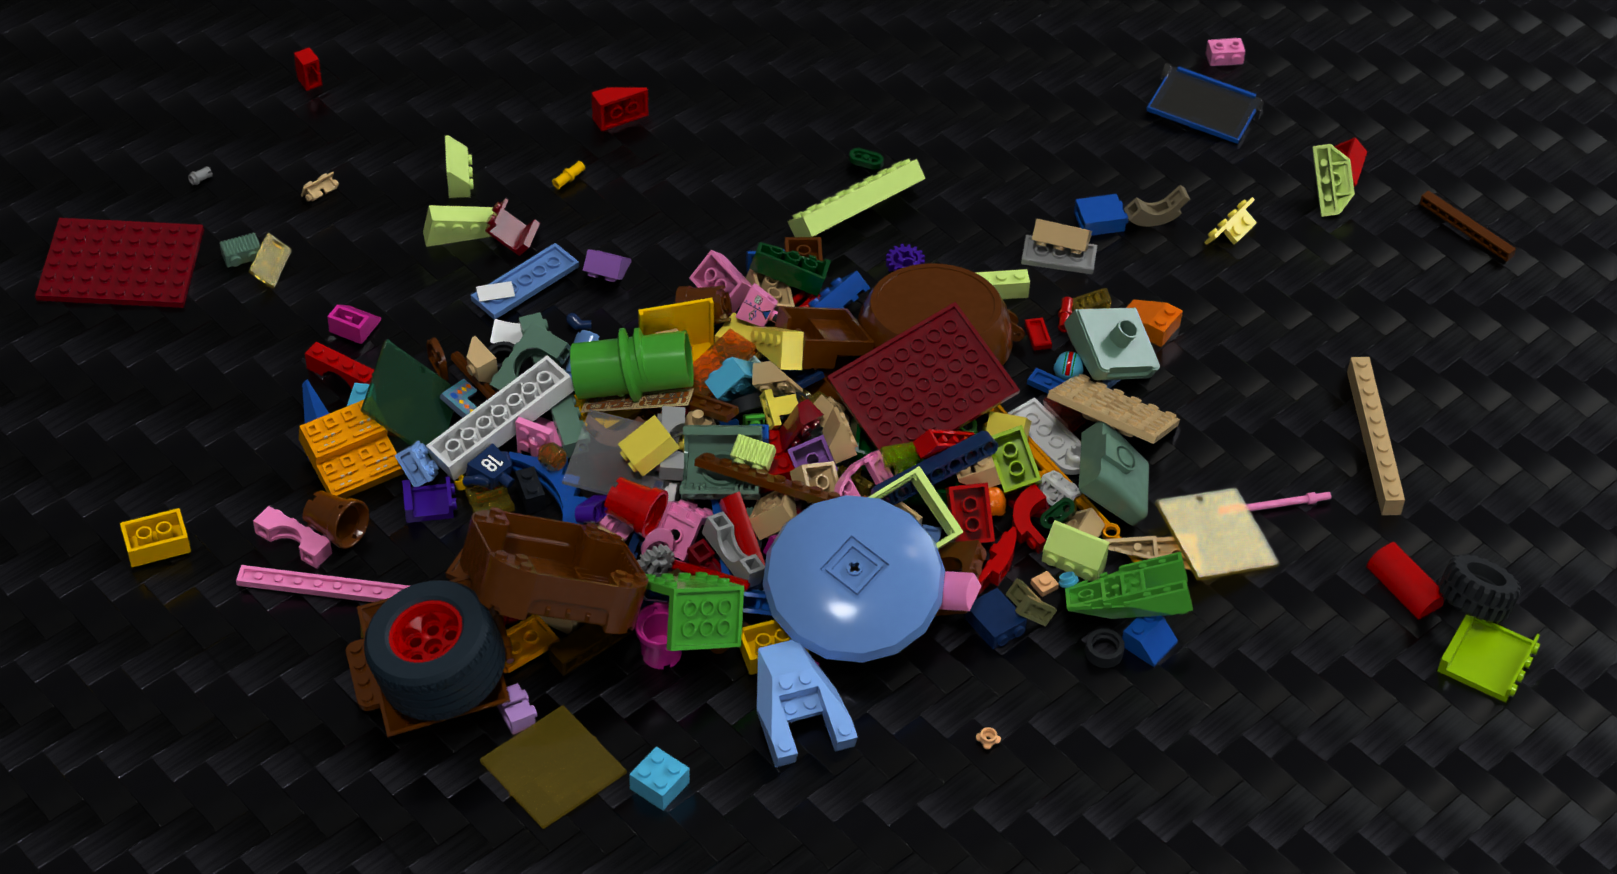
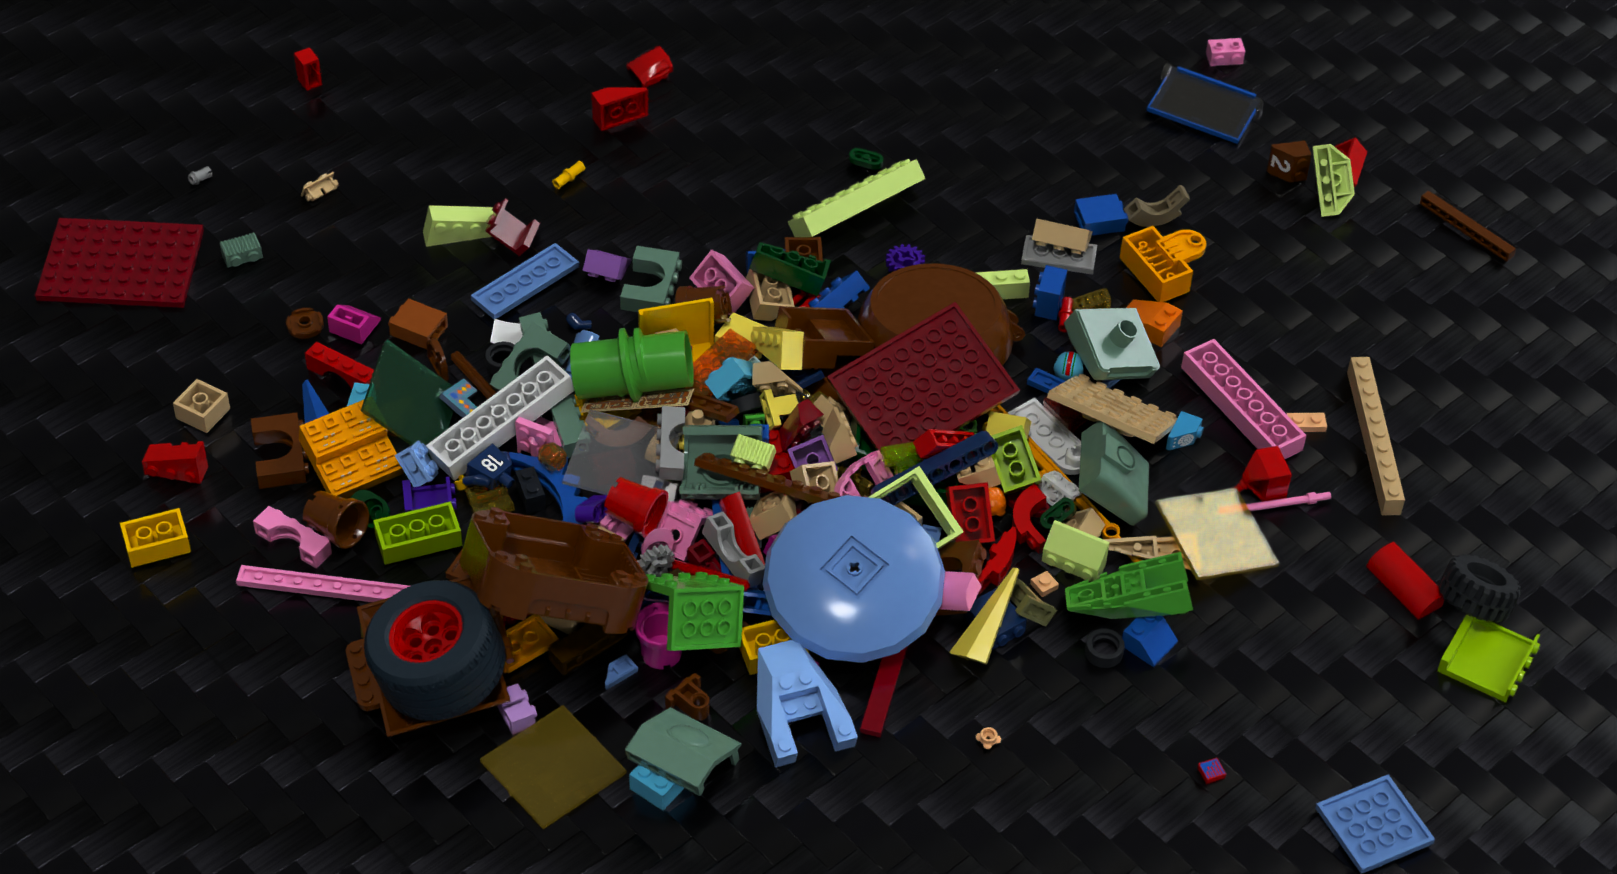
(176, 462): none -> red wedge
(201, 405): none -> tan brick
(270, 260): clear yellow piece -> none
(289, 468): none -> reddish brown arch
(305, 331): none -> reddish brown tile
(376, 505): none -> dark green piece
(417, 323): none -> dark orange brick
(417, 533): none -> lime brick
(458, 169): yellowish green slope -> none
(481, 361): tan slope -> none
(495, 291): white sticker -> none
(620, 670): none -> medium blue tile
(647, 446): light yellow brick -> none
(651, 66): none -> red slope
(656, 262): none -> sand green arch
(681, 749): none -> sand green panel
(689, 698): none -> reddish brown pin
(758, 307): bright pink torso -> none
(882, 694): none -> dark red tile
(981, 634): none -> light yellow wedge
(1038, 334): red tile -> none
(1050, 292): none -> blue slope
(1068, 579): medium azure plate -> none
(1162, 261): none -> light orange brick
(1184, 431): none -> dark azure slope
(1211, 770): none -> tile
(1236, 225): light yellow bracket -> none
(1242, 399): none -> bright pink brick
(1266, 475): none -> red piece
(1289, 161): none -> reddish brown slope
(1309, 421): none -> light nougat plate
(1374, 823): none -> medium blue plate

